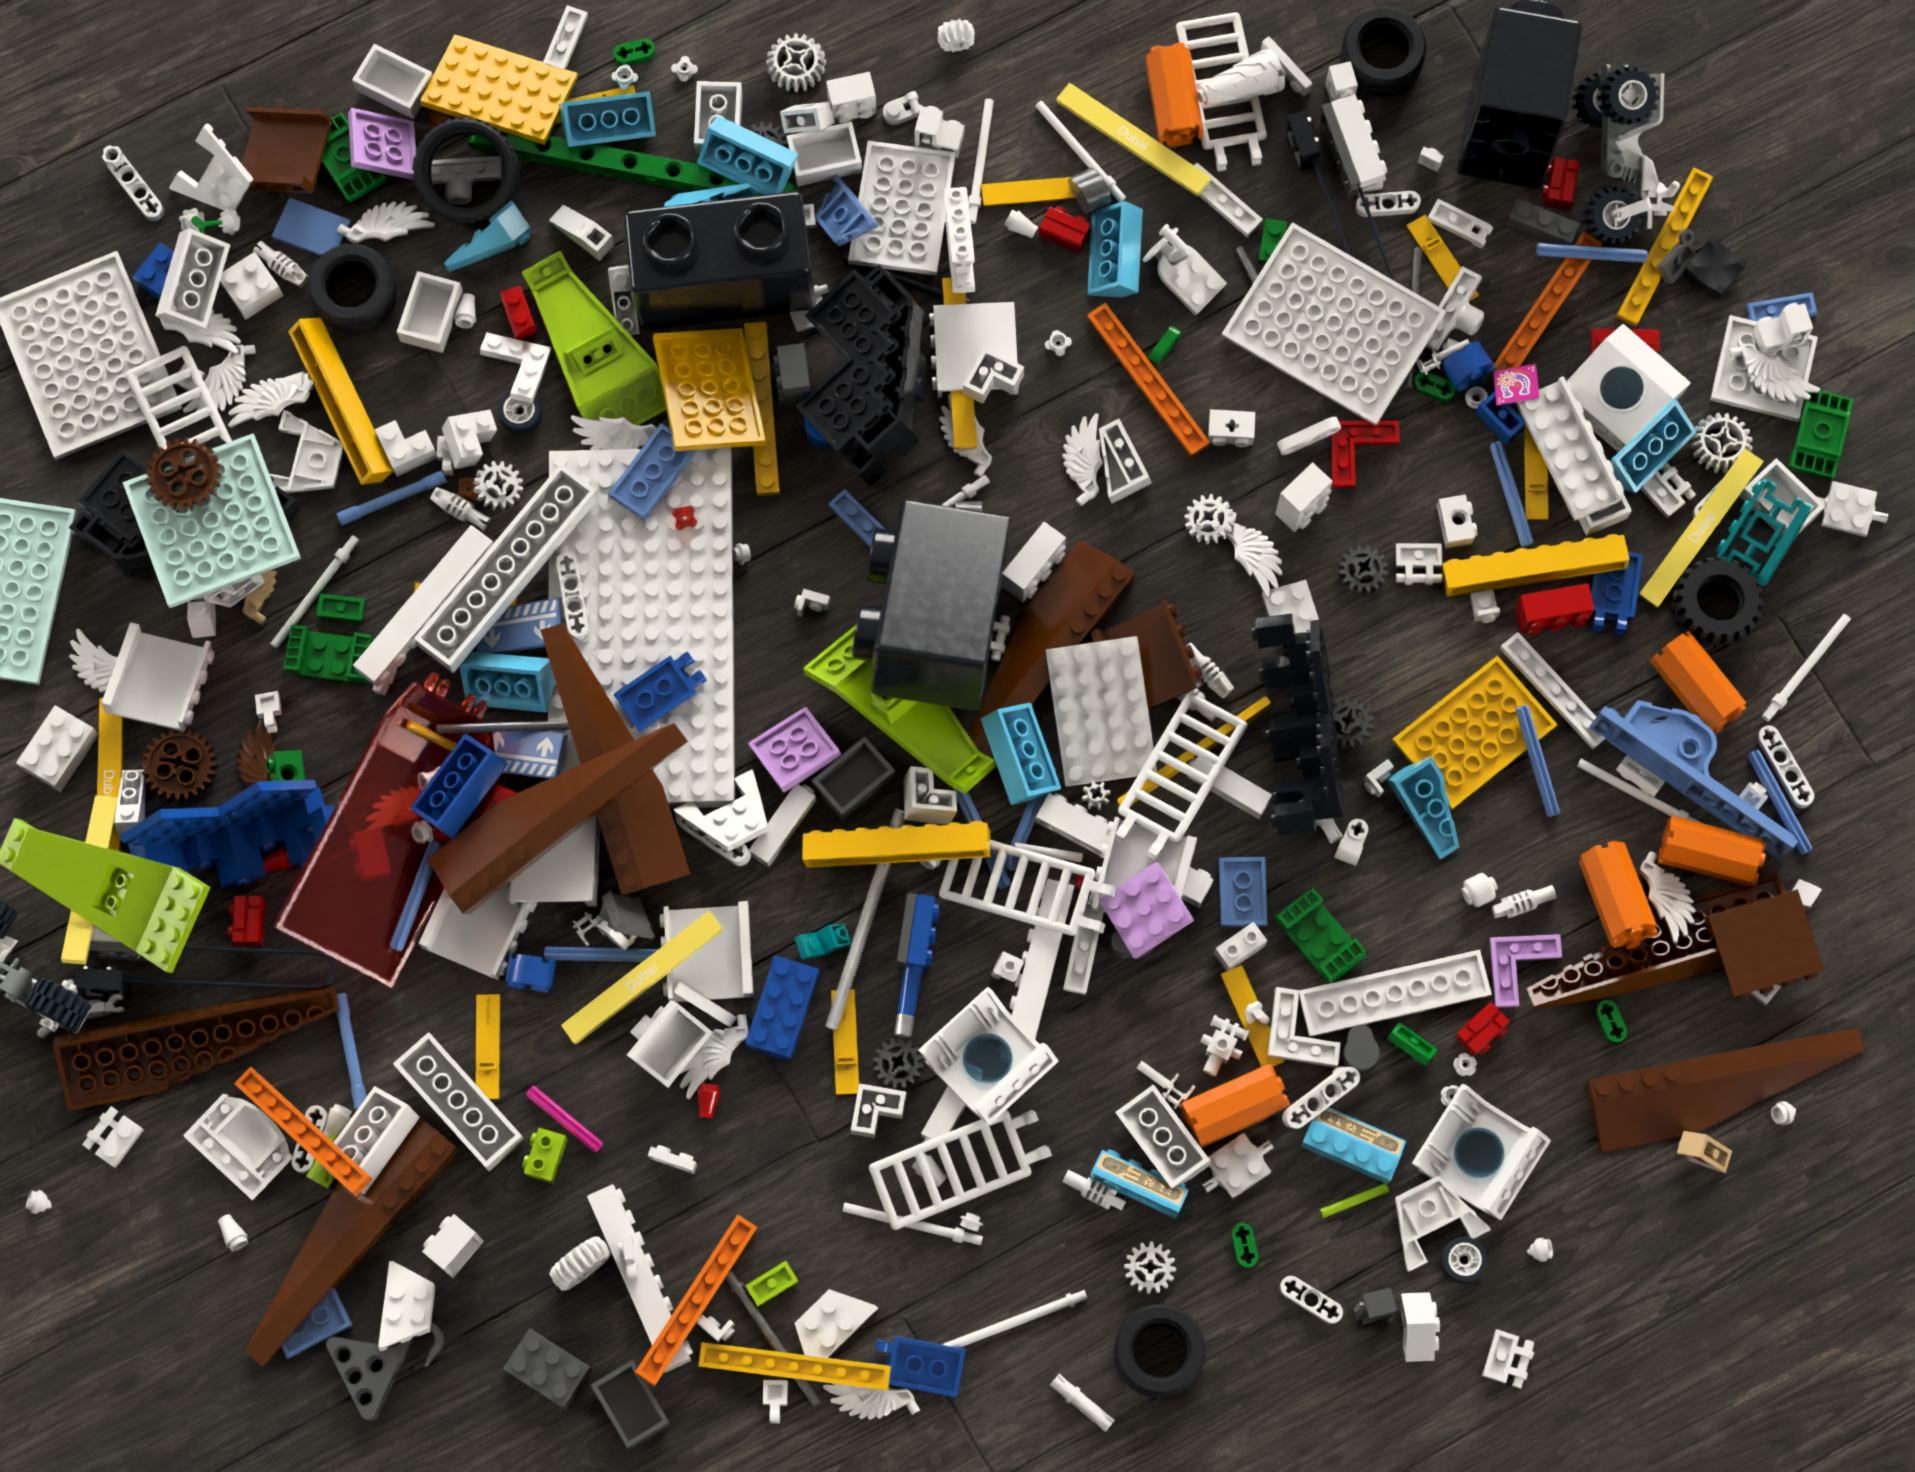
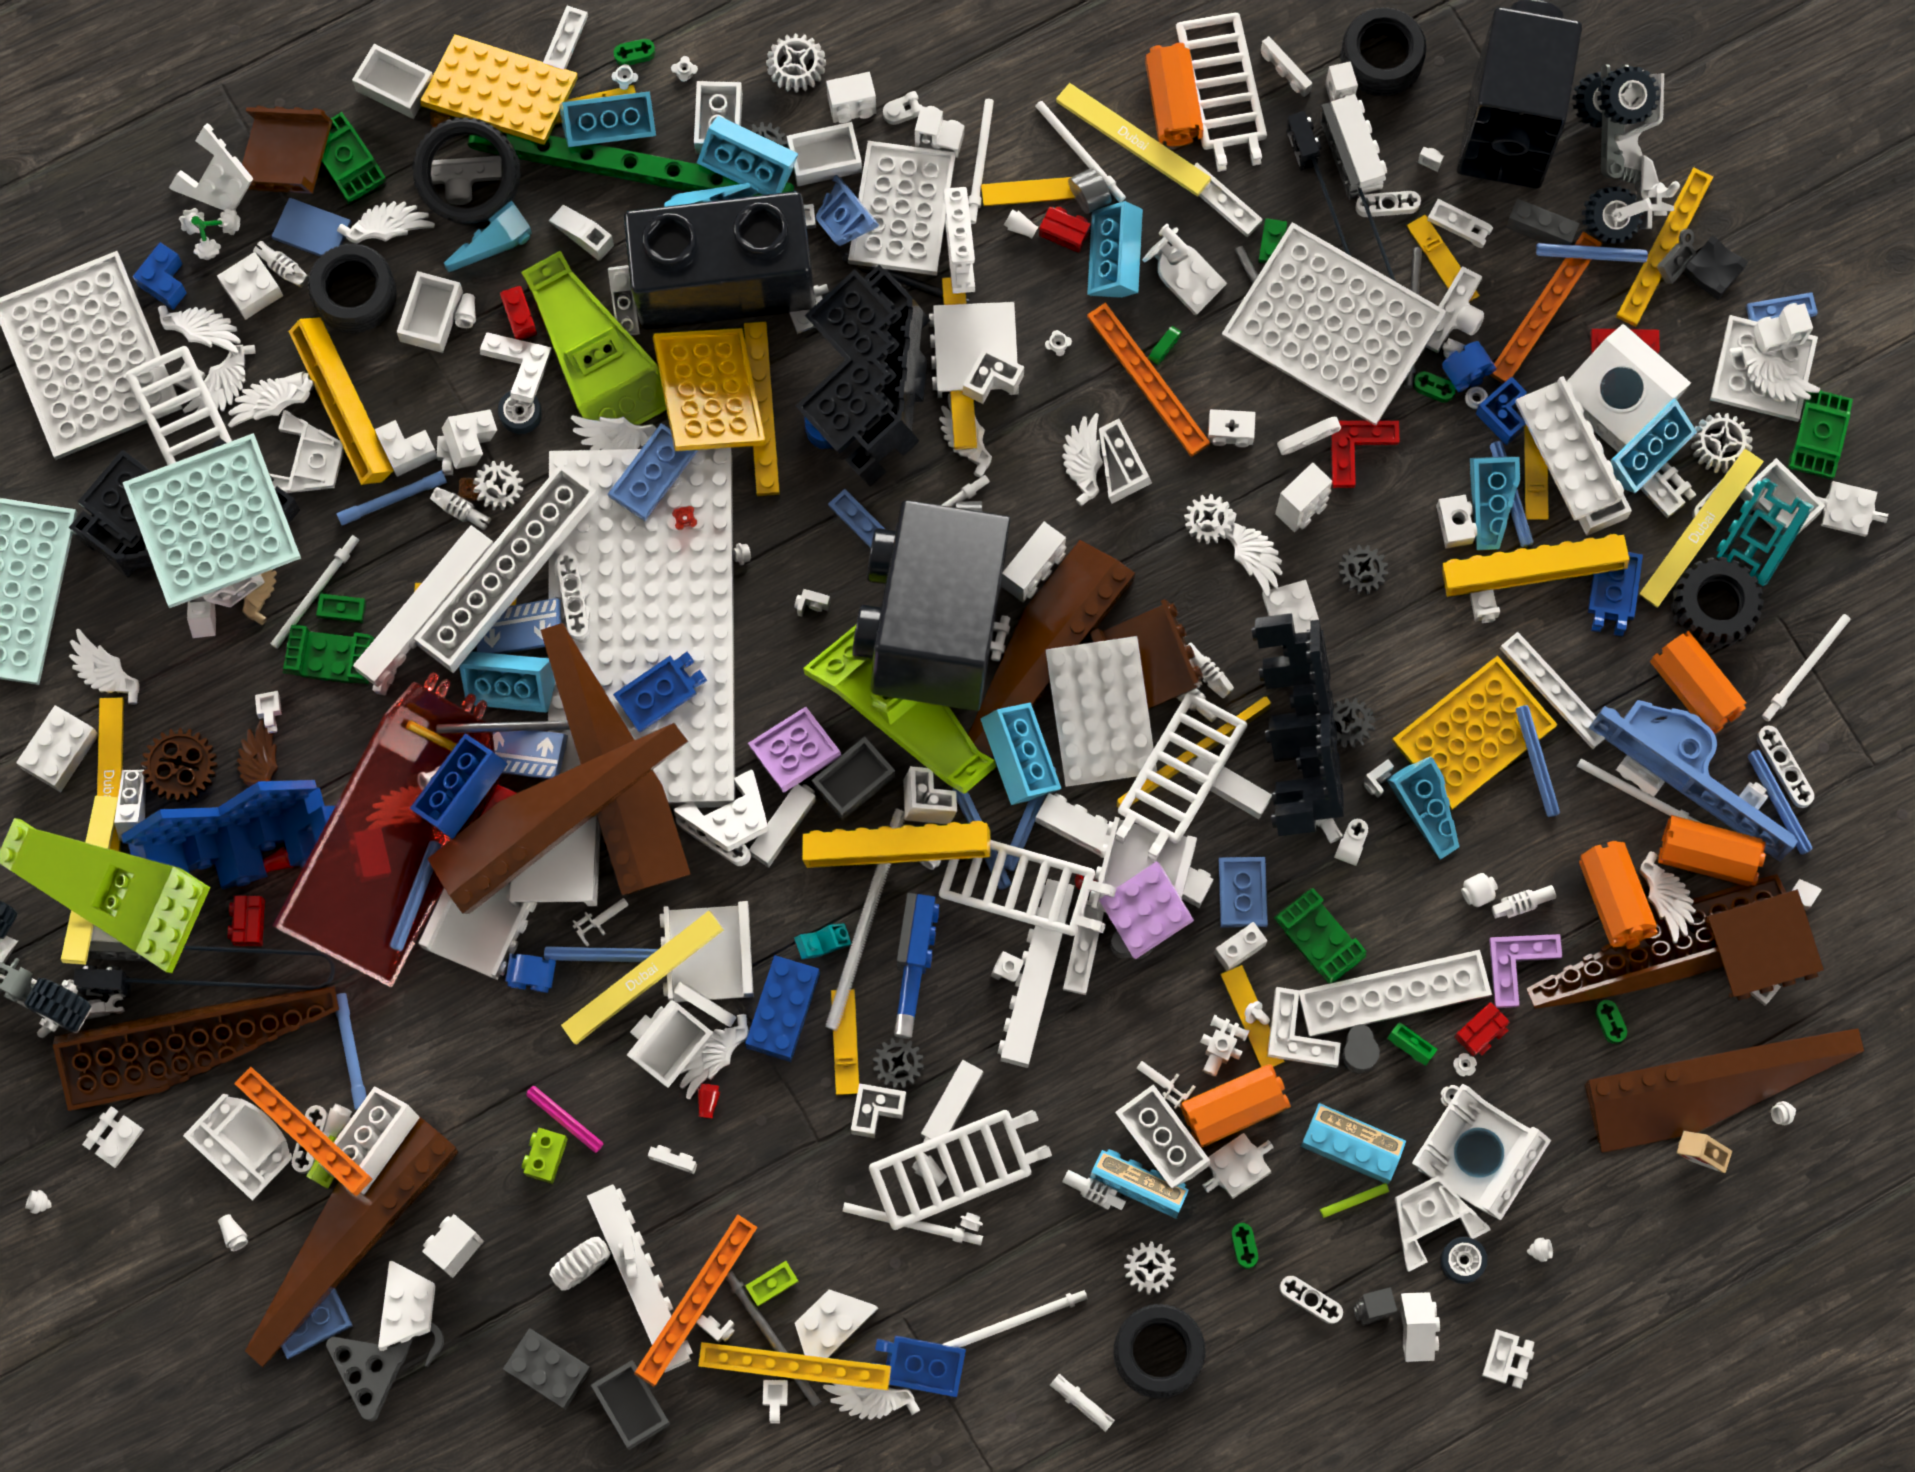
(133, 185): white beam -> none
(157, 679): white panel -> none
(175, 457): reddish brown gear -> none
(192, 280): white brick -> none
(286, 762): green brick -> none
(381, 143): lavender plate -> none
(422, 832): white plate -> none
(458, 1101): white brick -> none
(488, 1044): yellow piece -> none
(620, 939): white bracket -> none
(625, 915): dark grey slope -> none
(791, 375): dark grey piece -> none
(807, 117): white brick -> none
(956, 35): white gear -> none
(987, 1057): white panel -> none
(1051, 852): white bar -> none
(1099, 800): white gear -> none
(1245, 80): white cone -> none
(1322, 1099): white beam -> none
(1418, 556): white plate -> none
(1438, 357): white piece -> none
(1493, 491): none -> medium azure wedge
(1516, 384): dark pink sticker -> none
(1554, 609): red brick -> none
(1561, 183): red brick -> none

